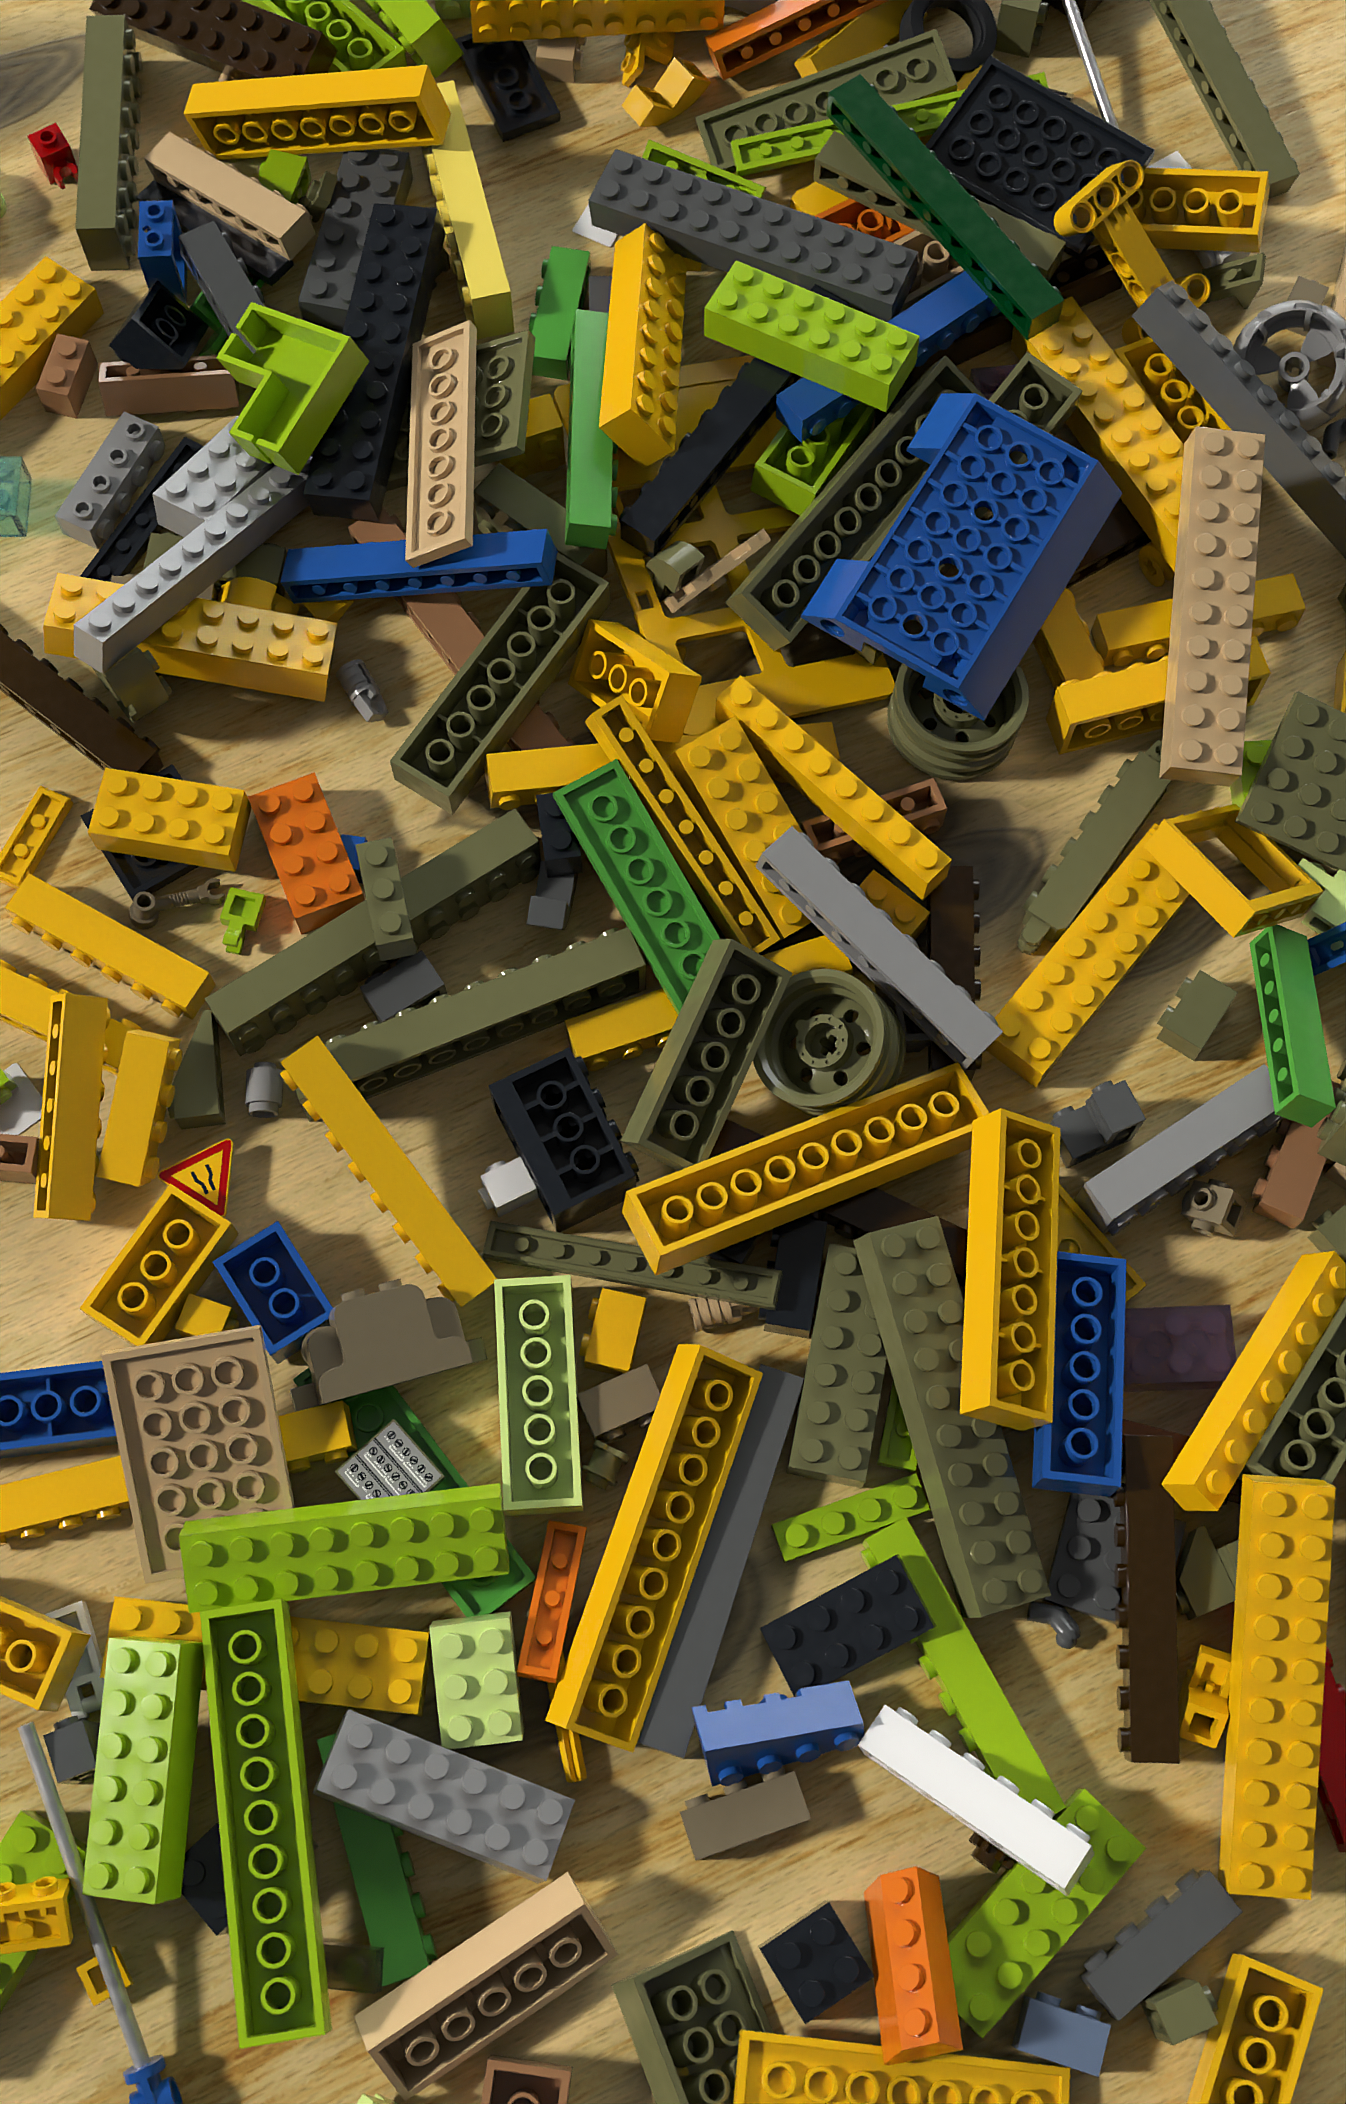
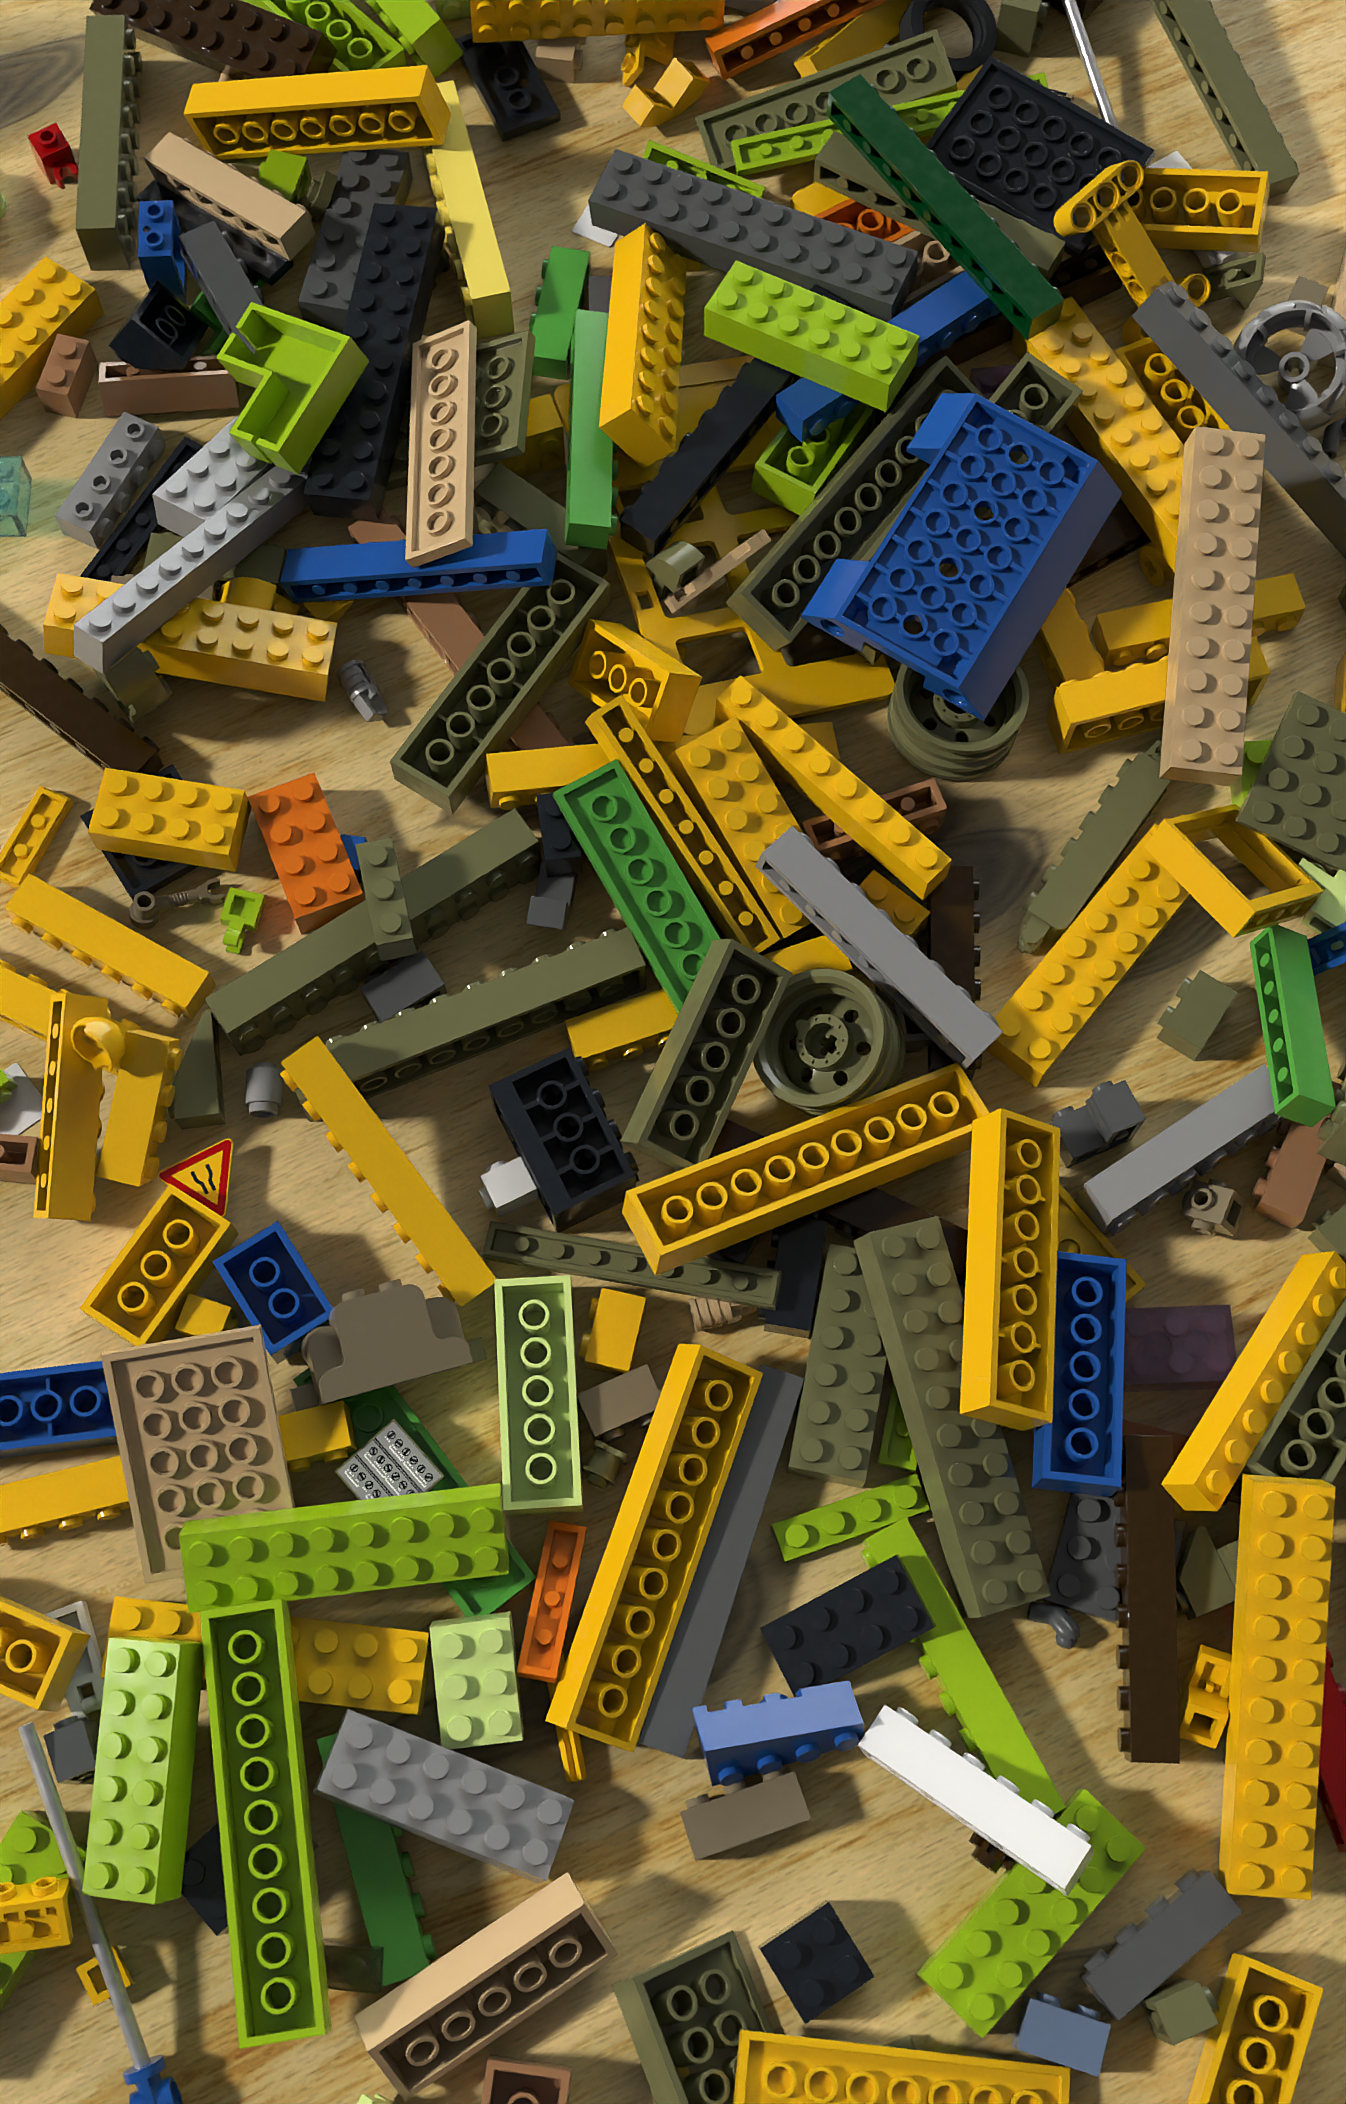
(98, 1042): none -> yellow hair
(911, 1966): orange slope -> none

